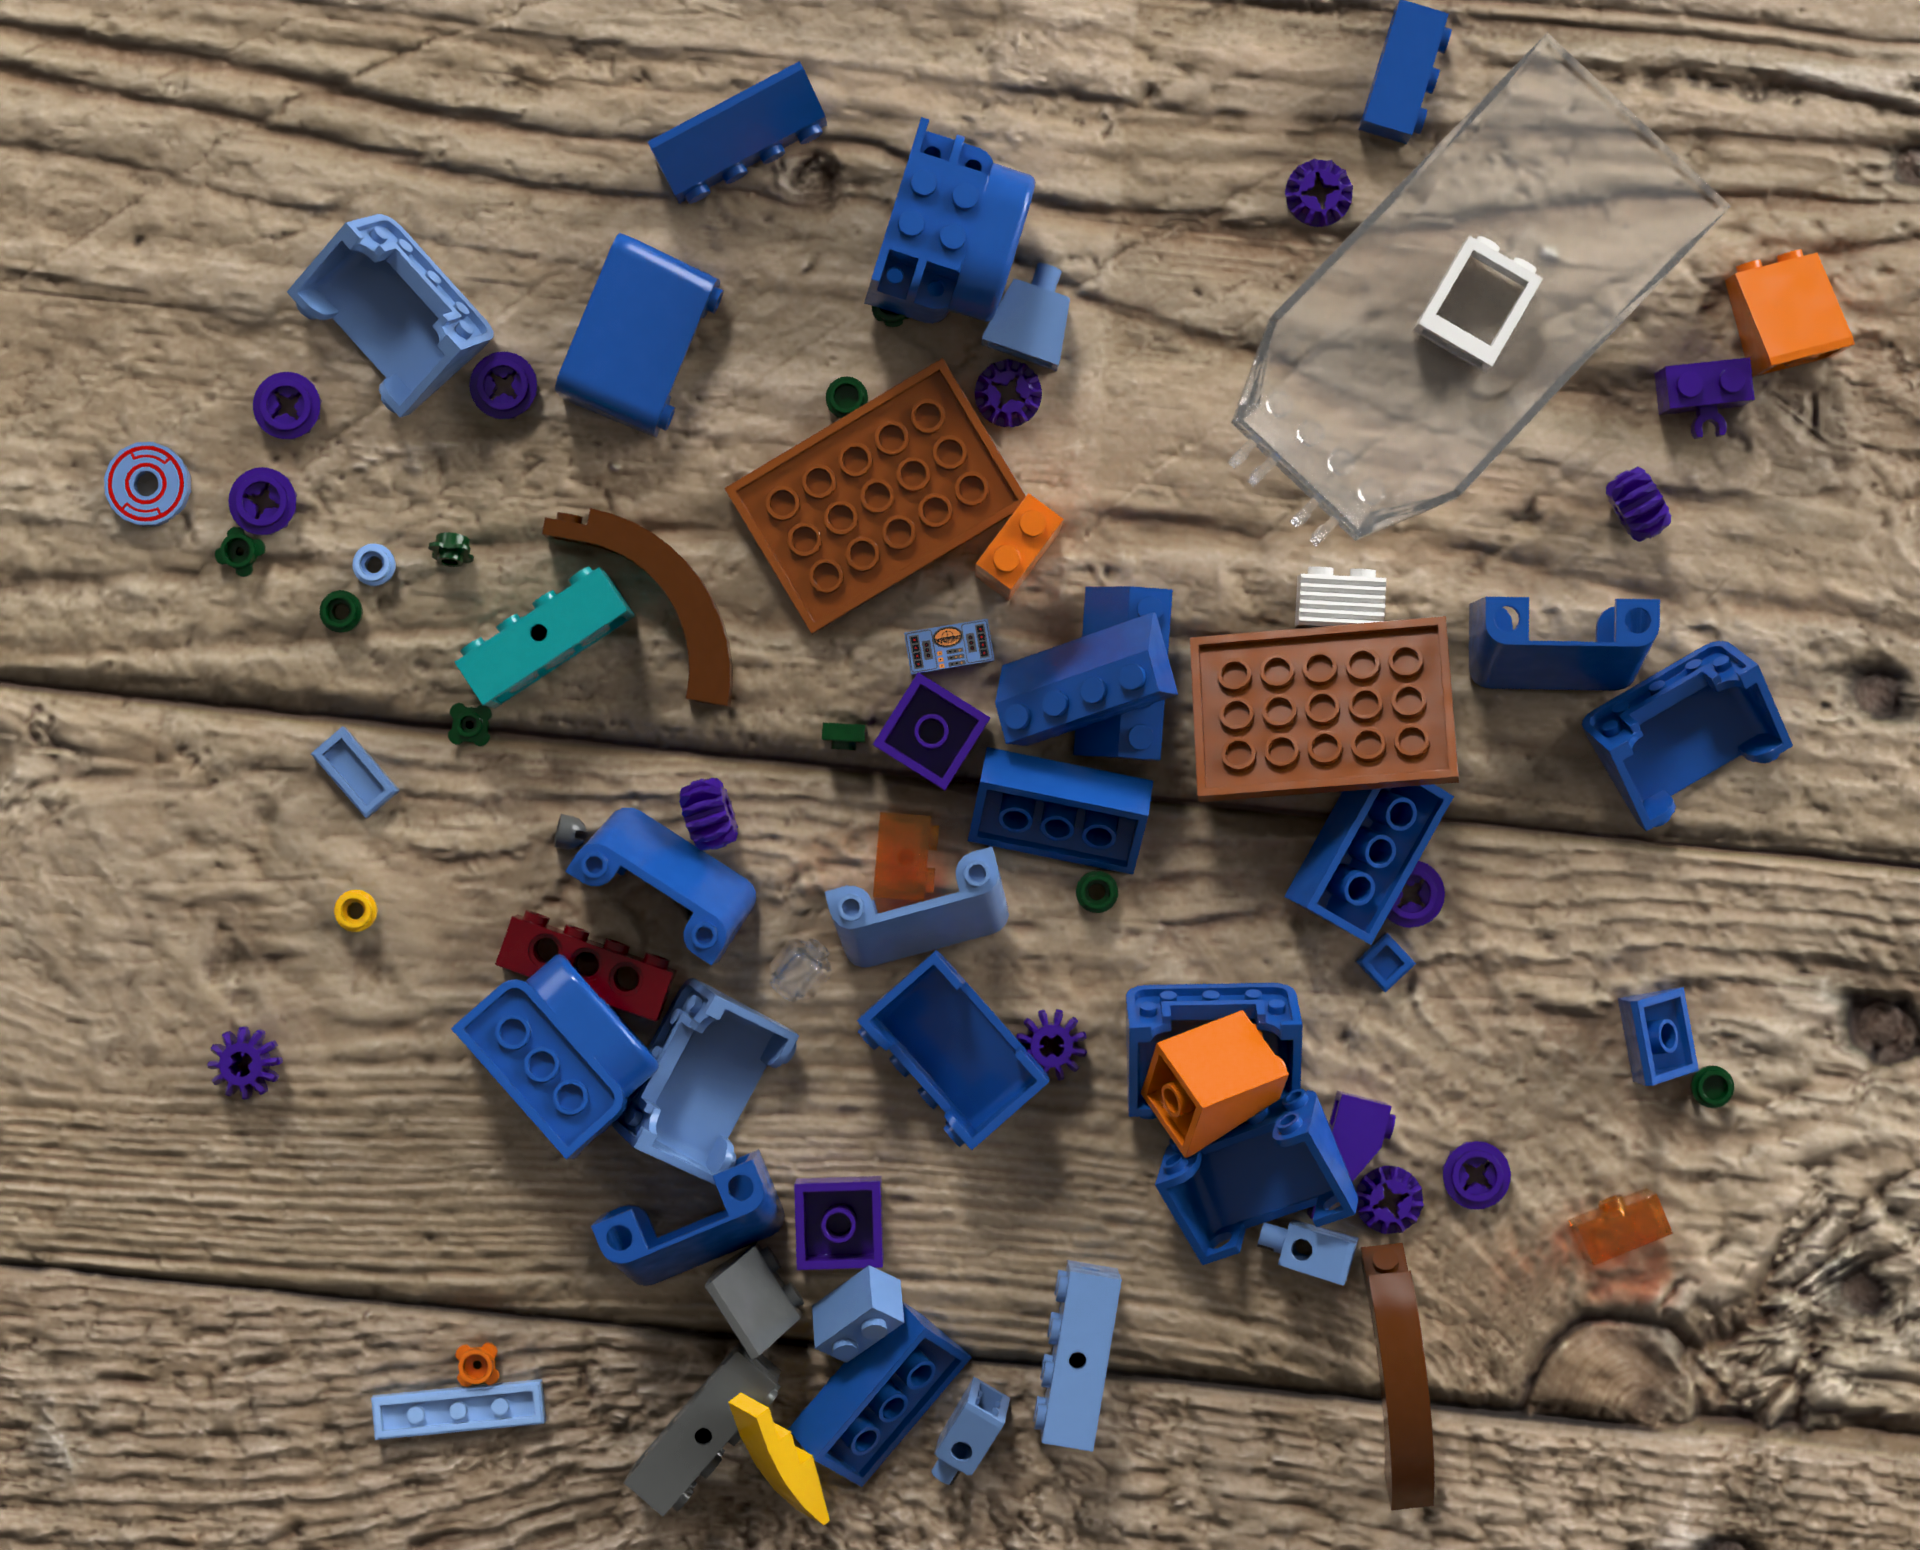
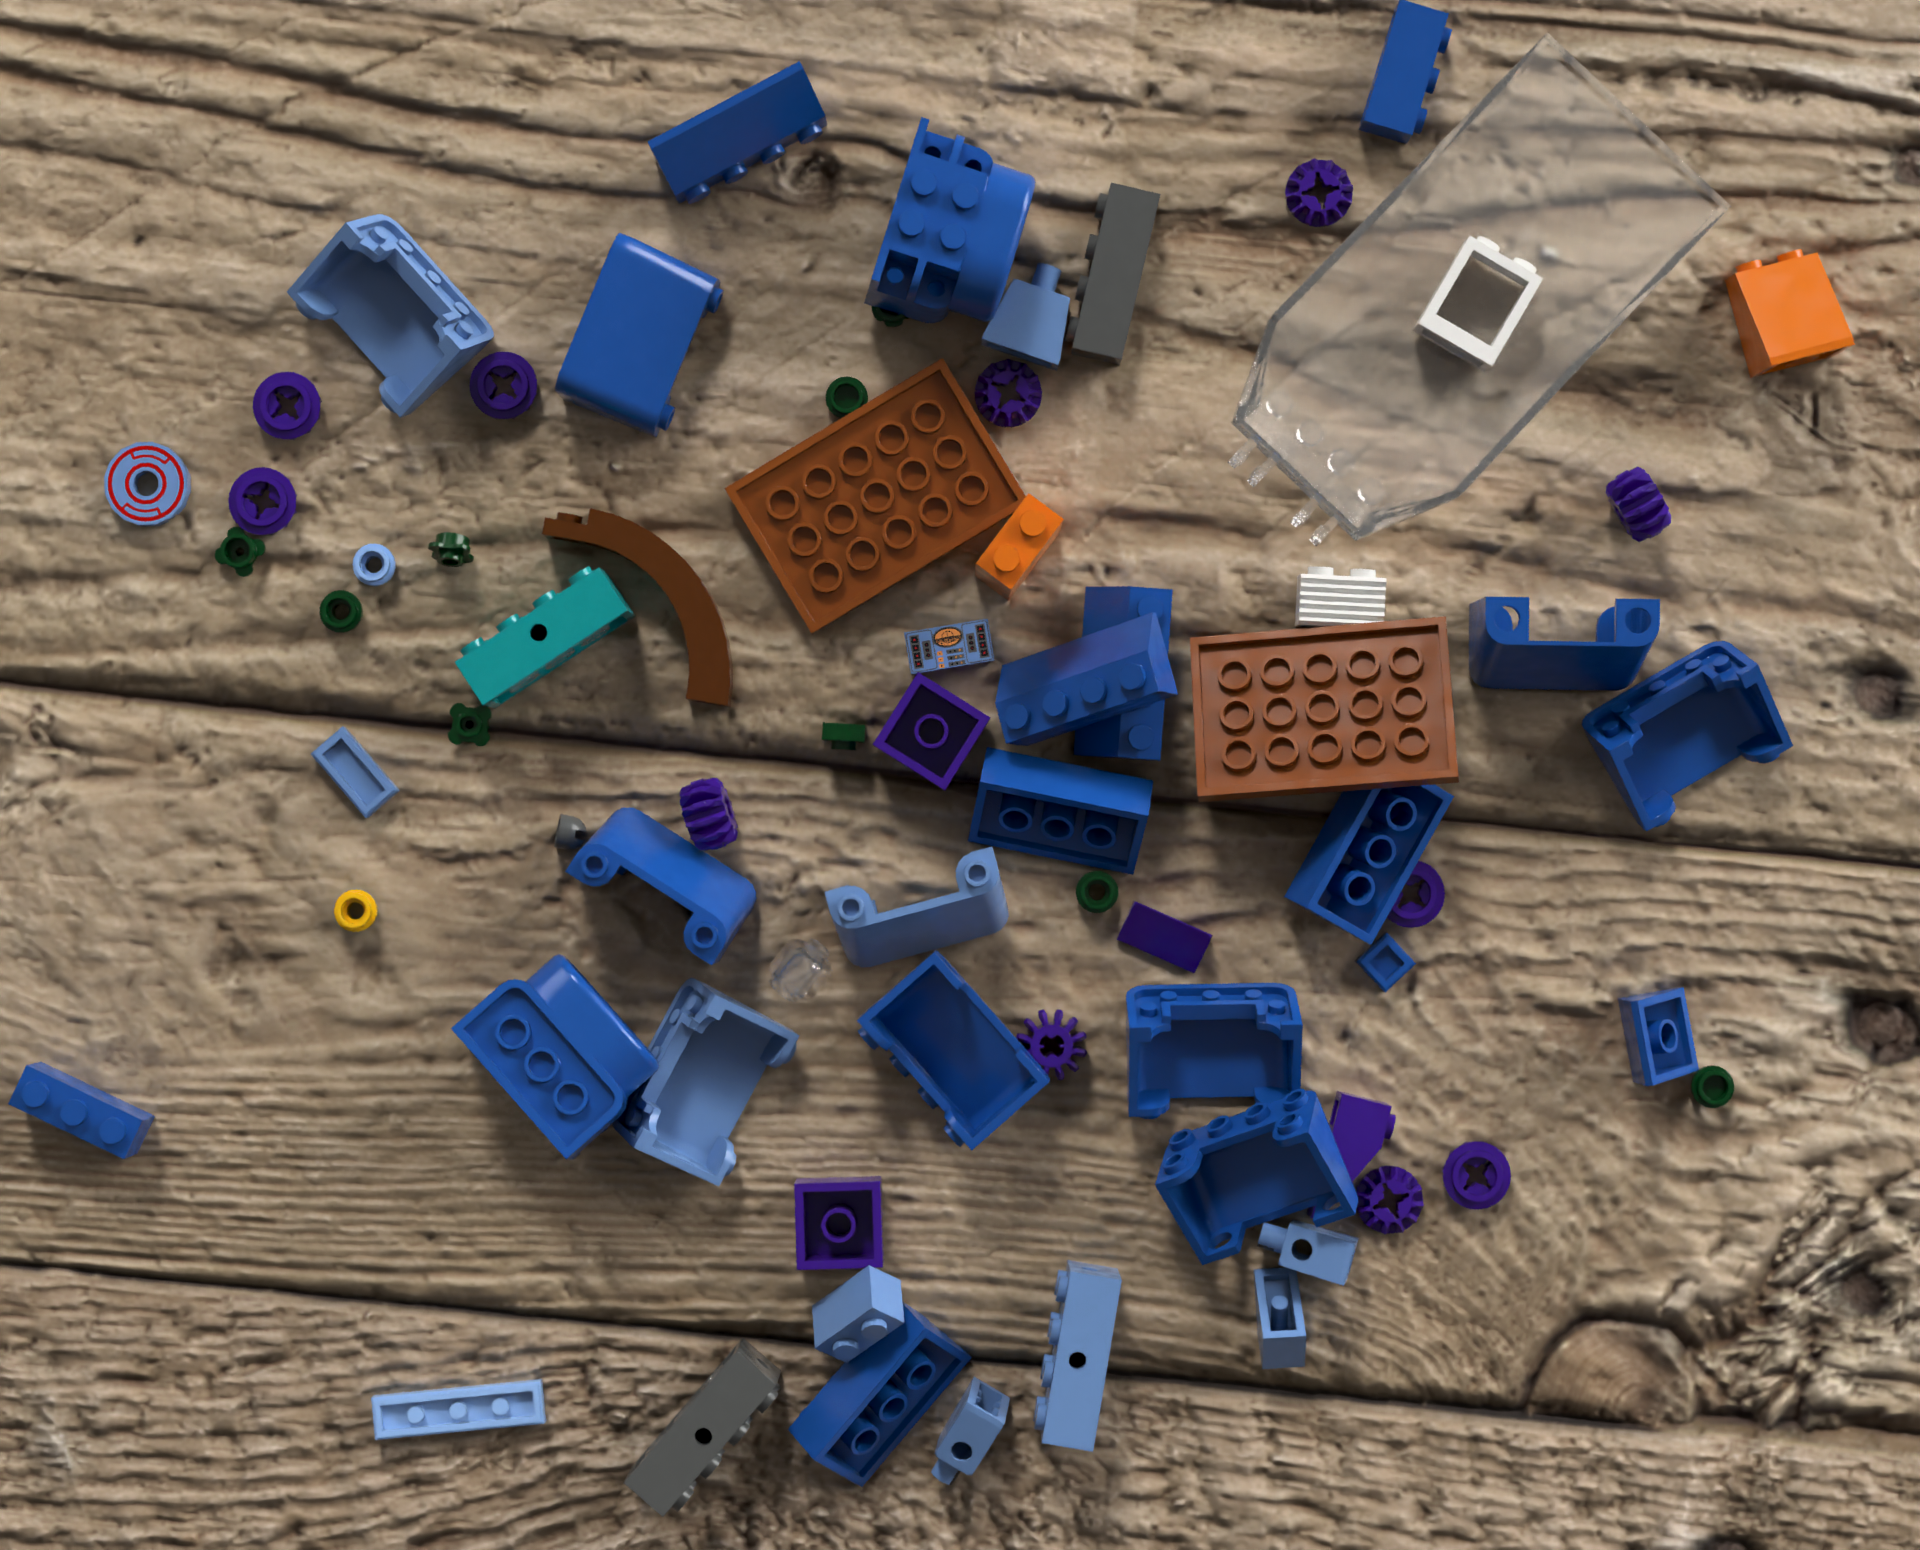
(81, 1110): none -> blue brick
(231, 1057): dark purple gear -> none
(468, 1373): orange plate -> none
(647, 1000): dark red brick -> none
(750, 1216): blue windscreen -> none
(755, 1298): dark grey slope -> none
(782, 1463): yellow slope -> none
(903, 856): clear orange brick -> none
(1115, 273): none -> dark grey brick
(1164, 937): none -> dark purple slope
(1212, 1080): orange slope -> none
(1279, 1318): none -> medium blue slope
(1402, 1377): reddish brown arch -> none
(1620, 1226): clear orange brick -> none
(1705, 389): dark purple brick -> none

